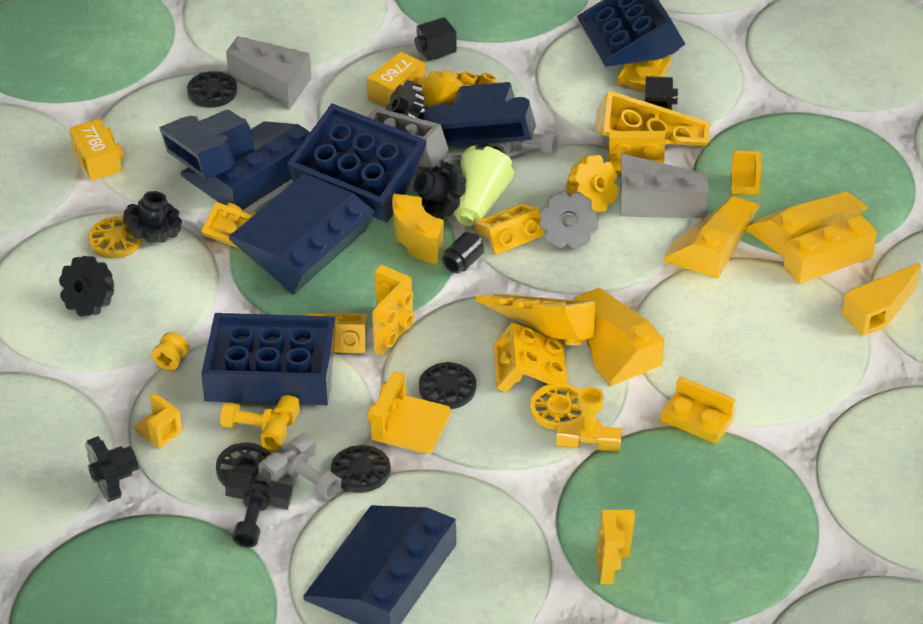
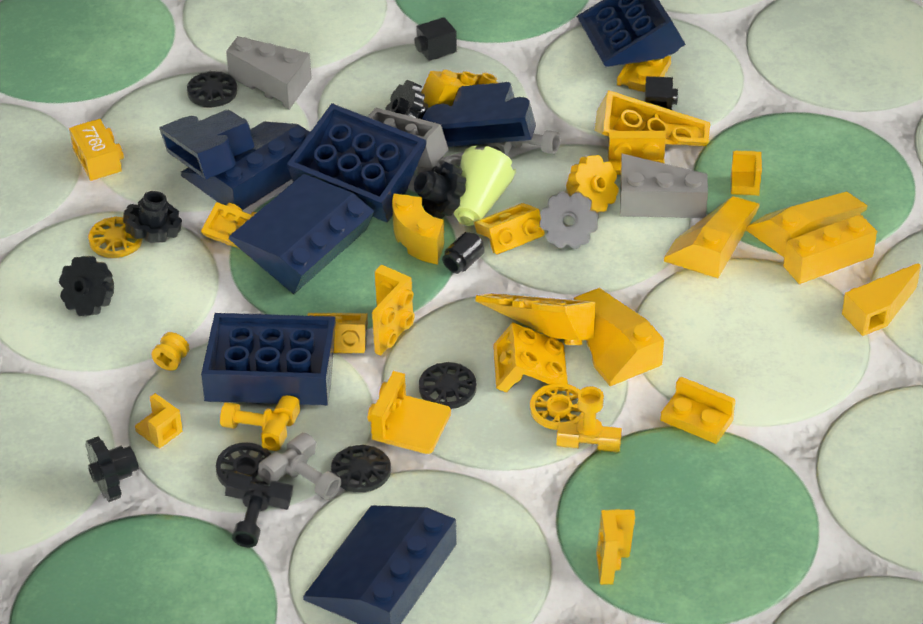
(394, 72): yellow brick -> none

